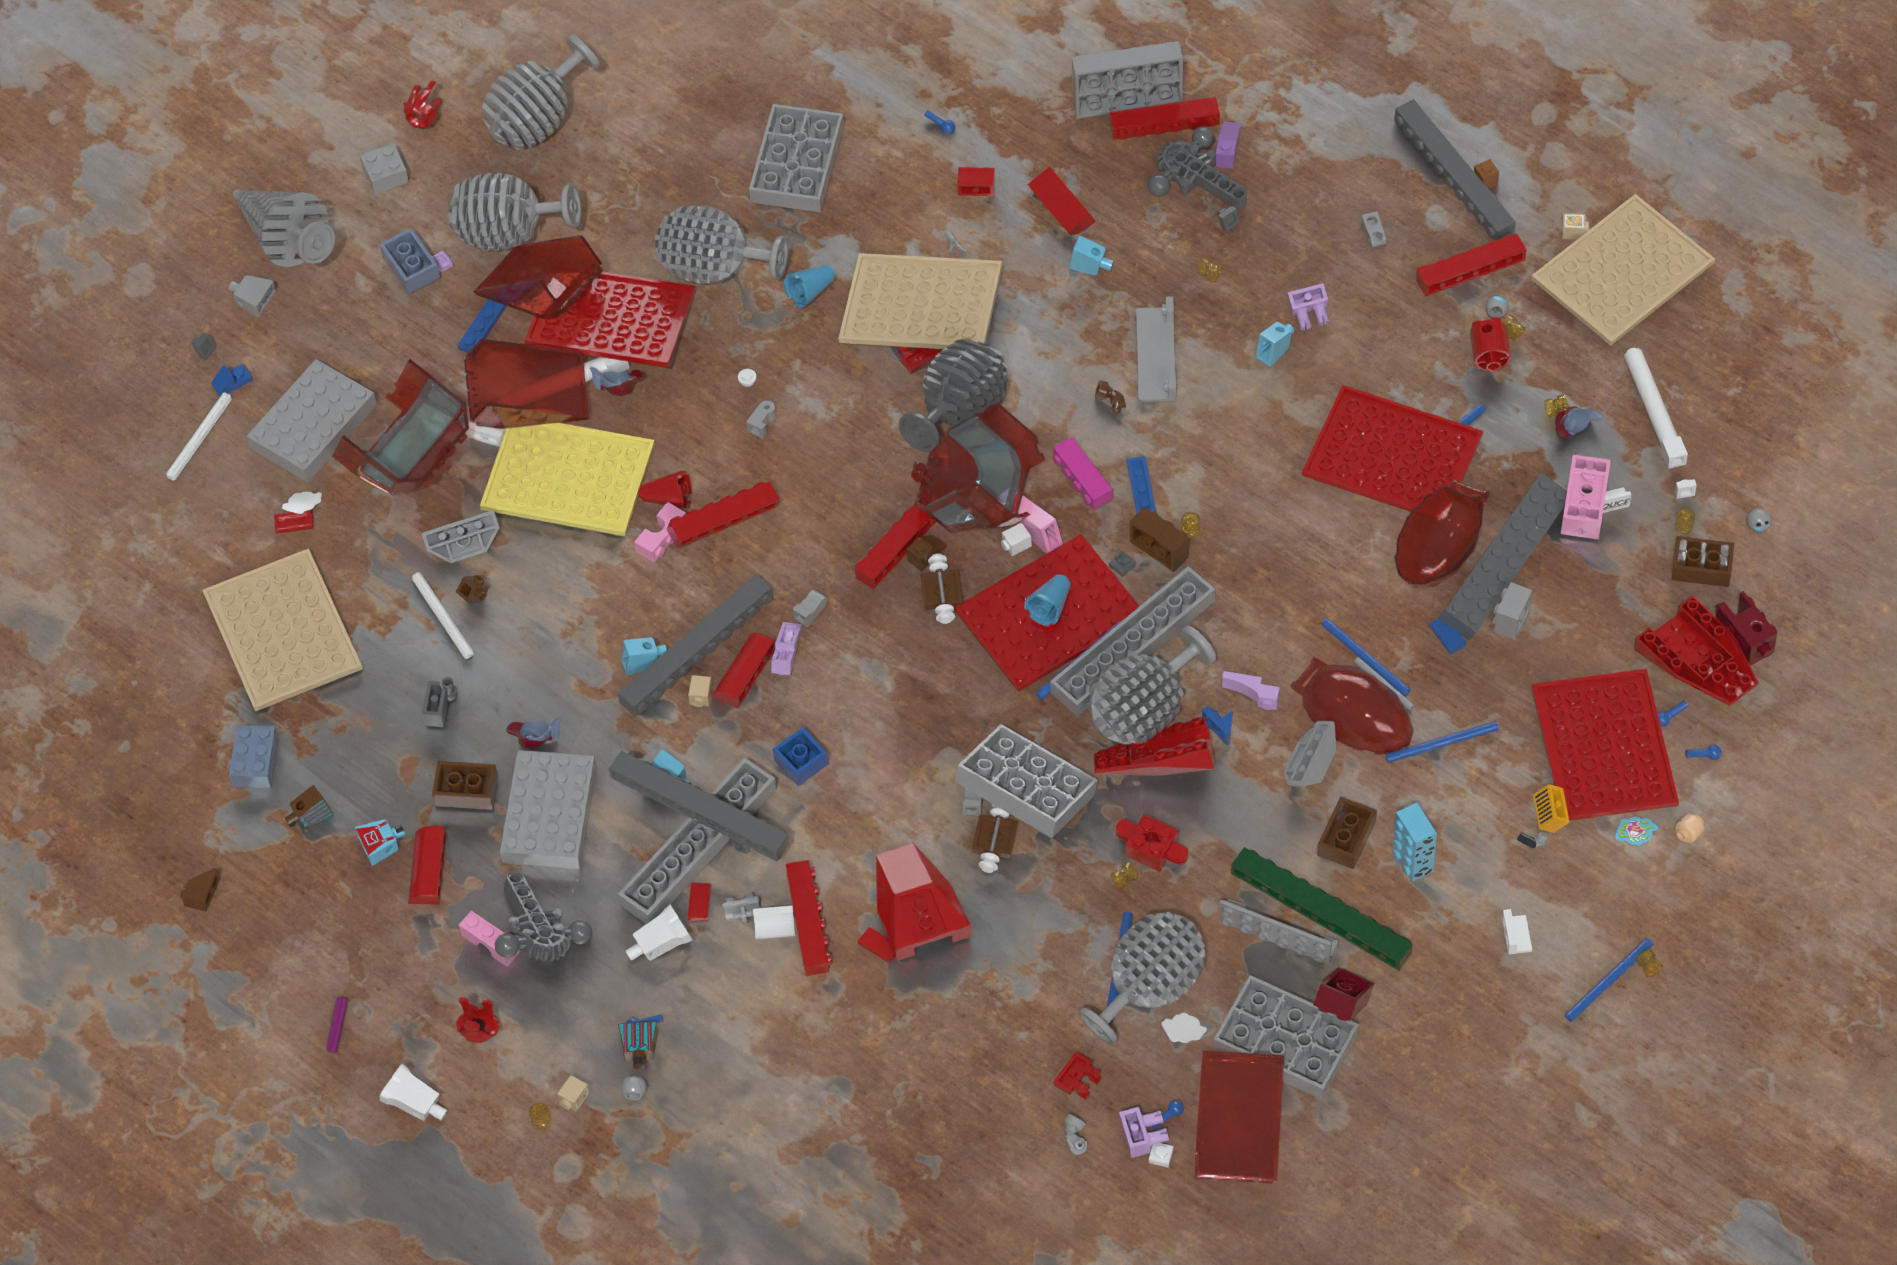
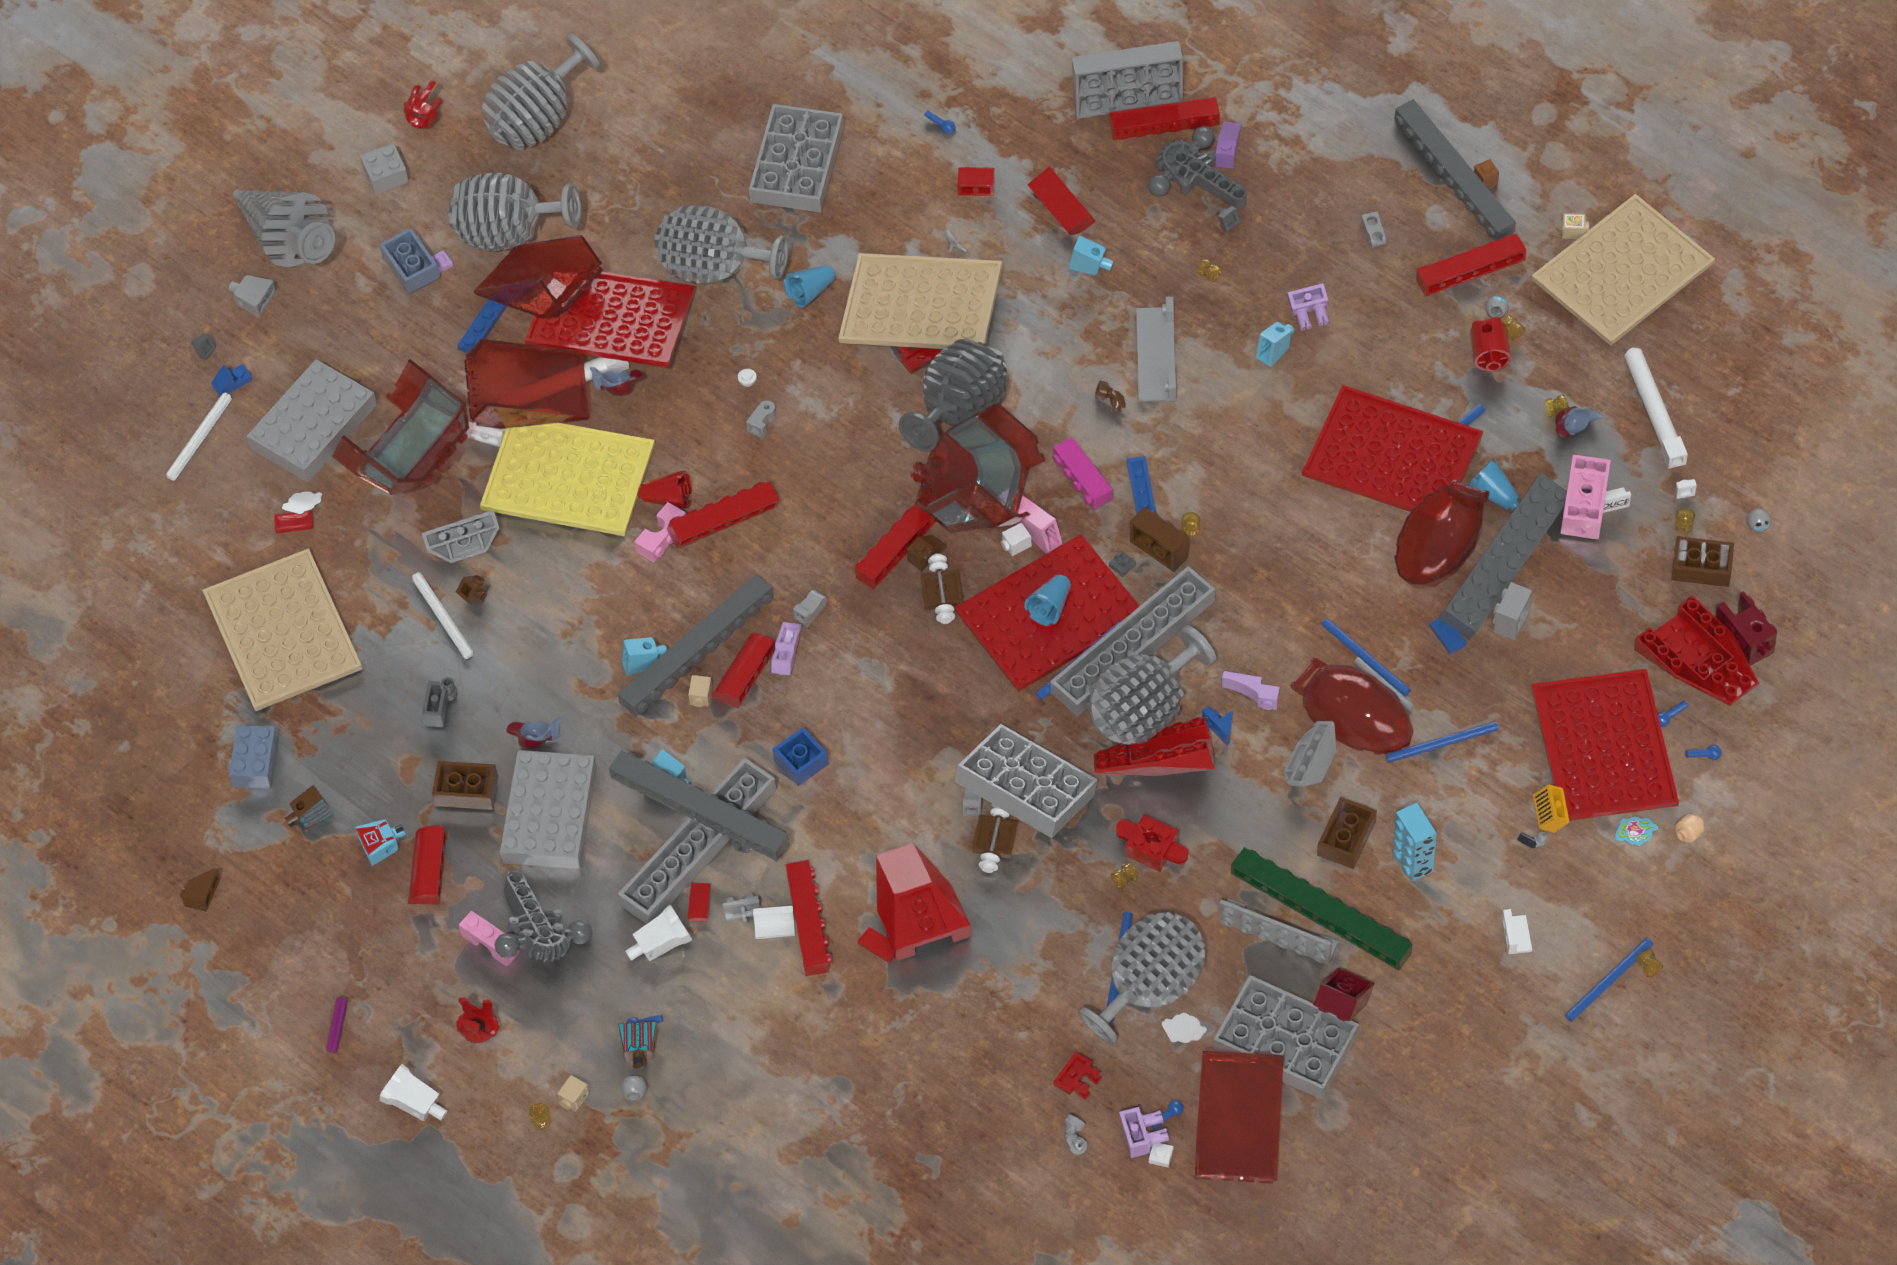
(1498, 485): none -> dark azure cone

